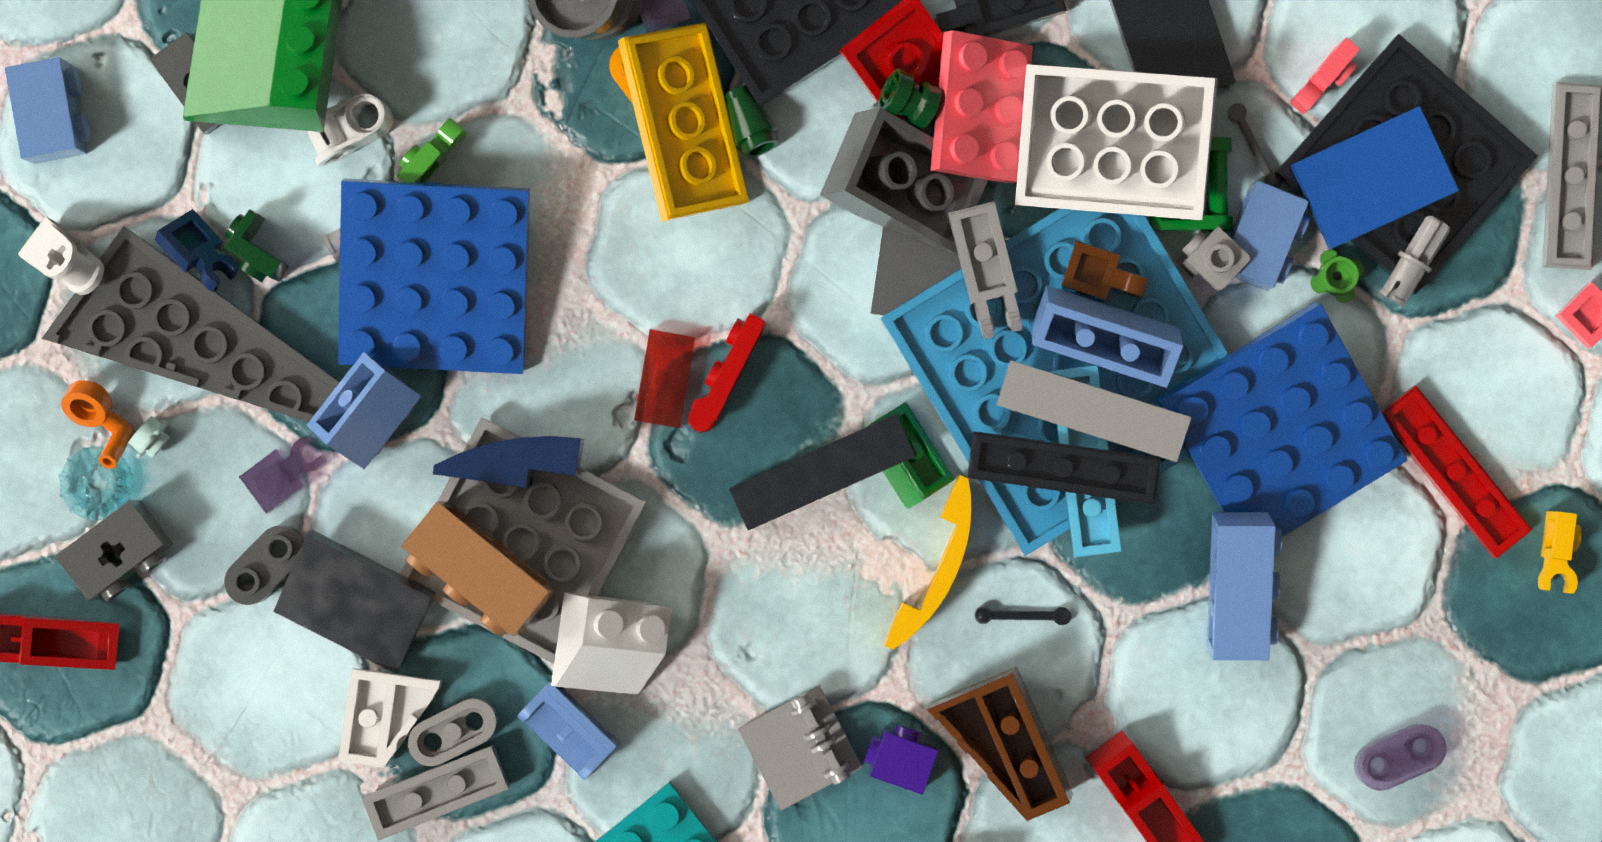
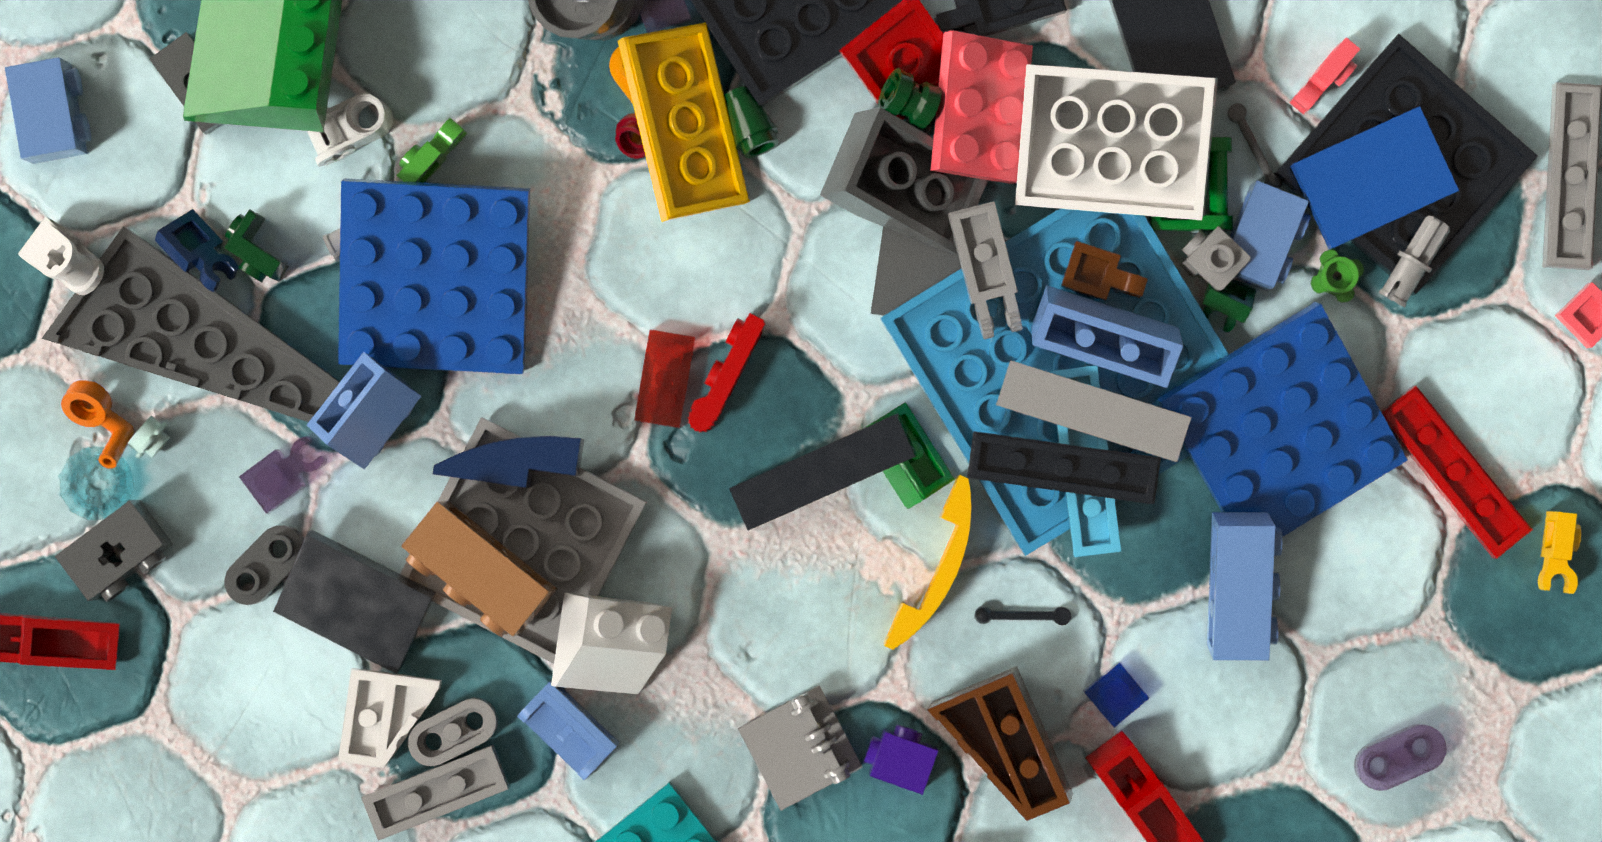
(629, 138): none -> dark red plate
(1116, 694): none -> clear blue plate
(1234, 301): none -> dark green tile

